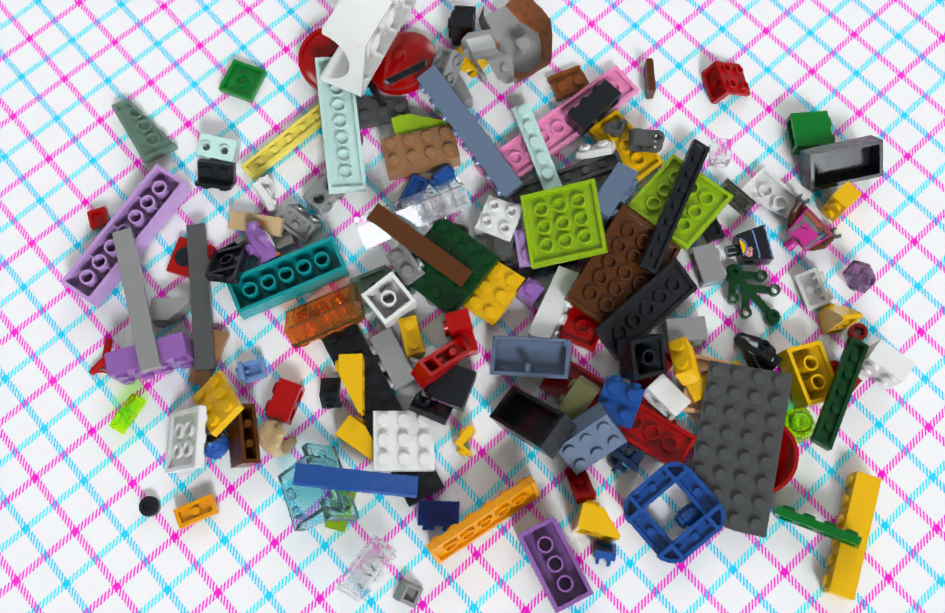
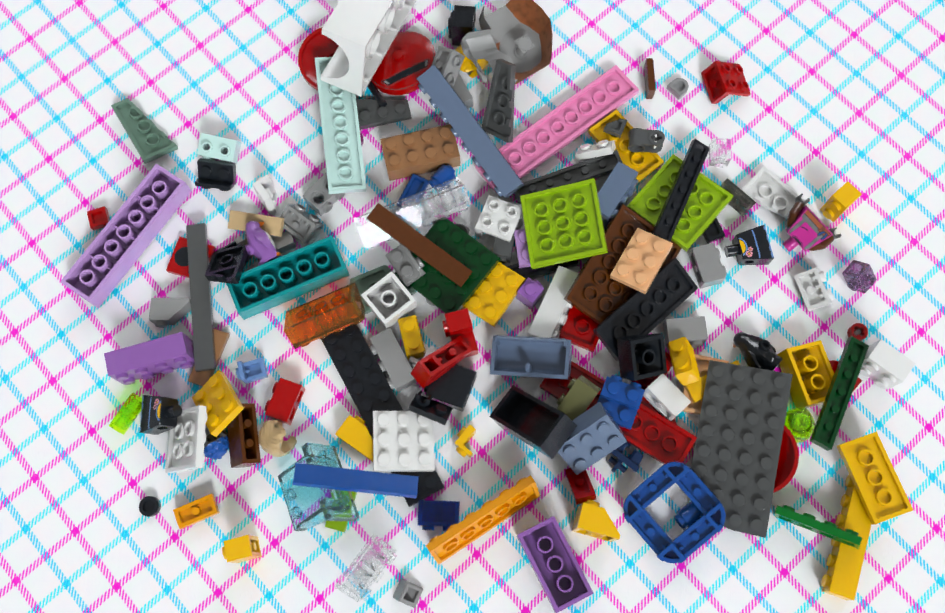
(107, 348): red piece -> none
(137, 301): light grey tile -> none
(158, 414): none -> black torso
(241, 549): none -> yellow brick
(242, 81): green plate -> none
(283, 144): light yellow plate -> none
(330, 393): black bracket -> none
(352, 373): yellow slope -> none
(410, 123): lime slope -> none
(500, 105): none -> dark grey wing
(536, 146): light aqua plate -> none
(567, 82): dark orange plate -> none
(593, 107): black brick -> none
(605, 551): blue tile -> none
(641, 260): none -> light nougat plate
(678, 87): none -> light grey tile
(750, 292): dark green plant -> none
(809, 130): green brick -> none
(837, 318): yellow slope -> none
(841, 162): piece -> none
(874, 478): none -> yellow plate

